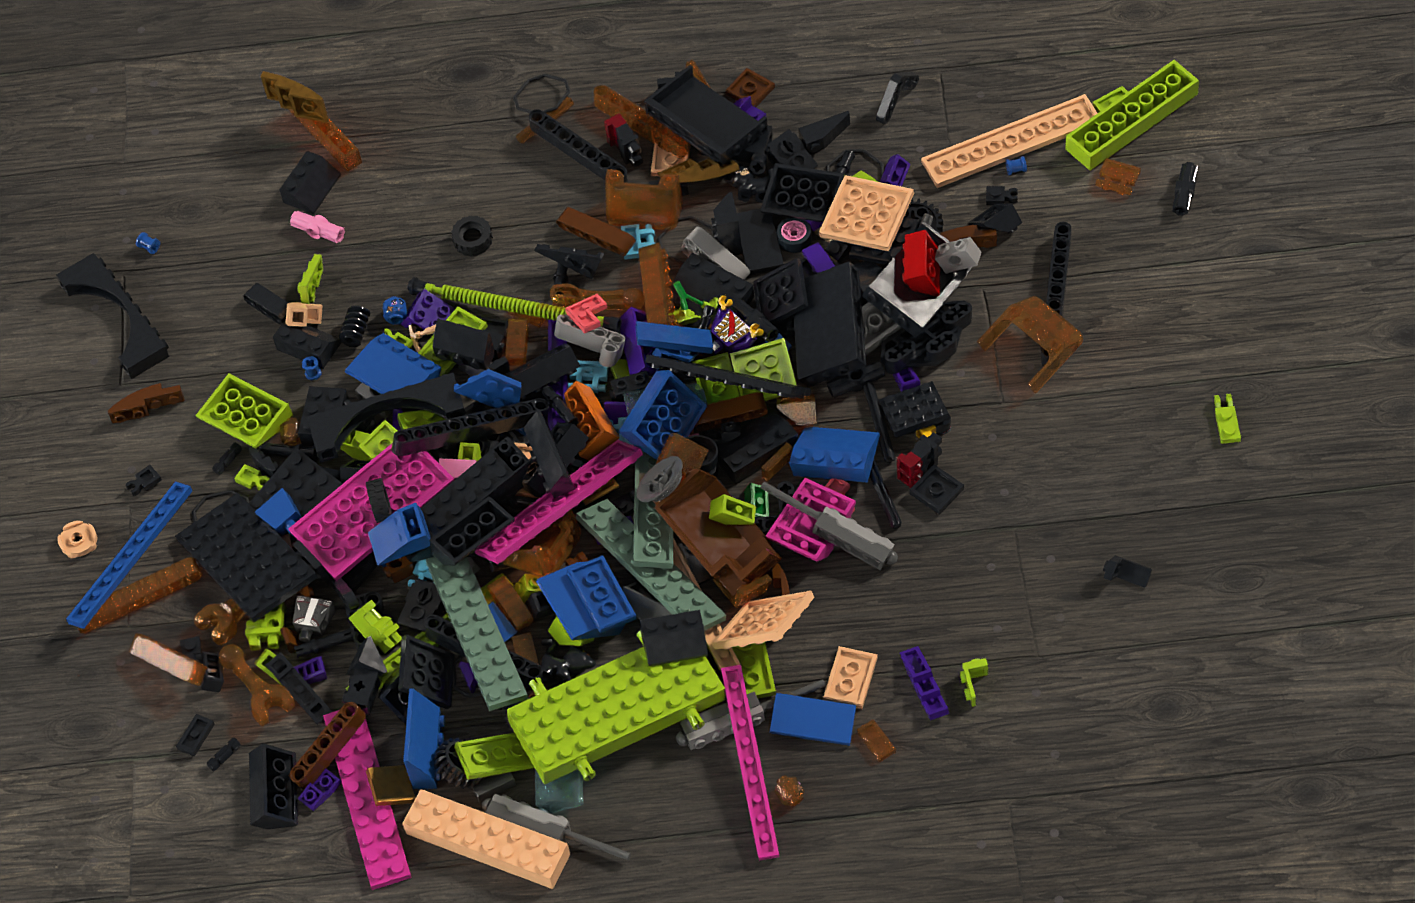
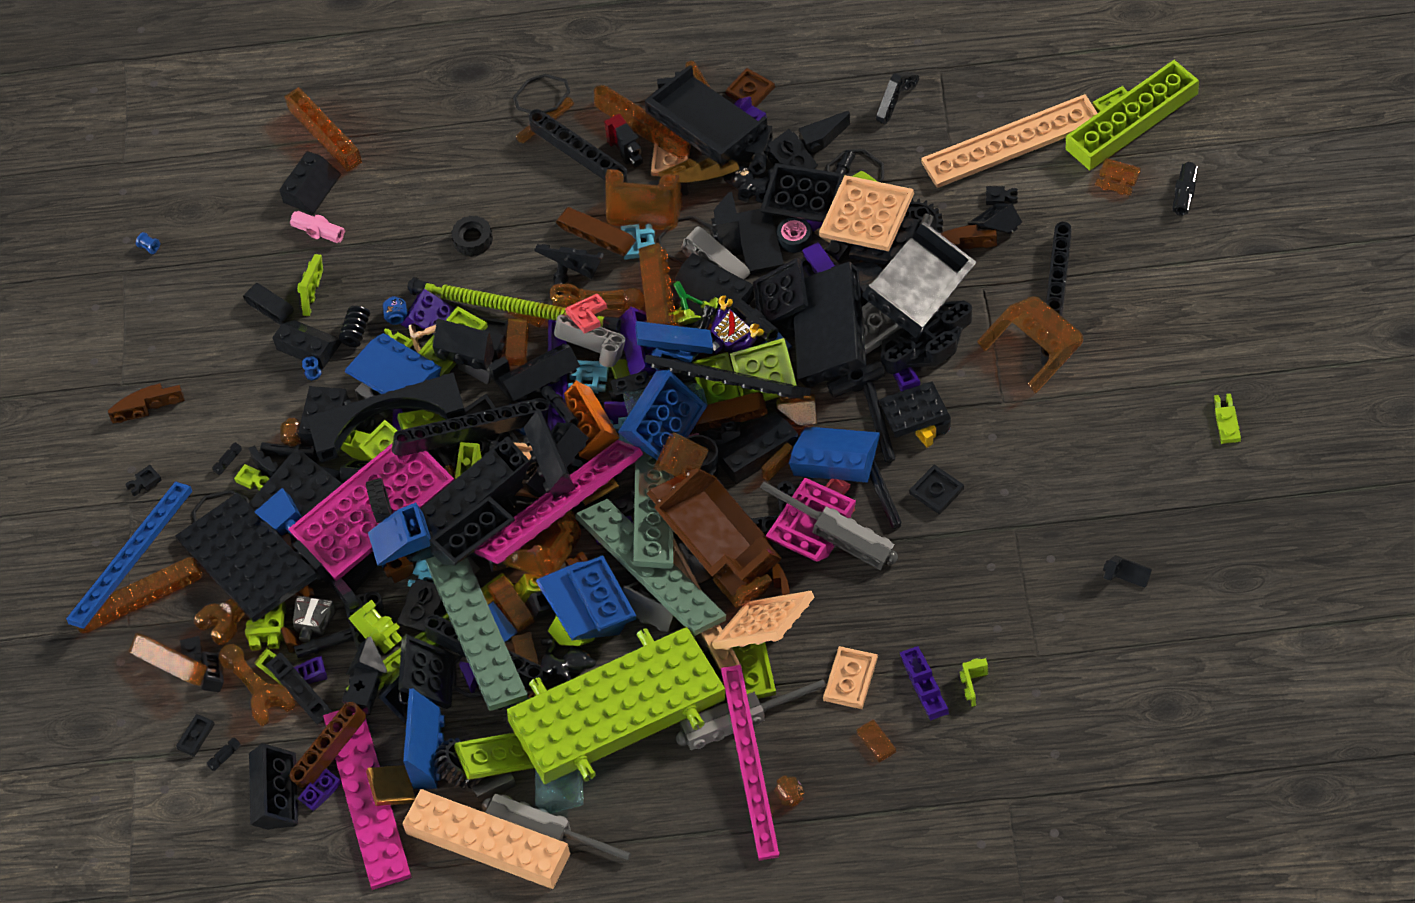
(82, 547): light nougat plate -> none
(92, 278): black arch -> none
(244, 411): lime slope -> none
(295, 97): pearl gold slope -> none
(300, 314): light nougat brick -> none
(456, 467): bright pink tile -> none
(491, 389): blue wing -> none
(660, 480): dark grey piece -> none
(673, 638): black slope -> none
(732, 511): lime slope -> none
(758, 497): green slope -> none
(812, 719): blue tile -> none
(895, 171): dark purple slope -> none
(919, 460): hips -> none
(920, 267): red slope -> none
(957, 255): light grey brick -> none
(1016, 165): blue bush -> none

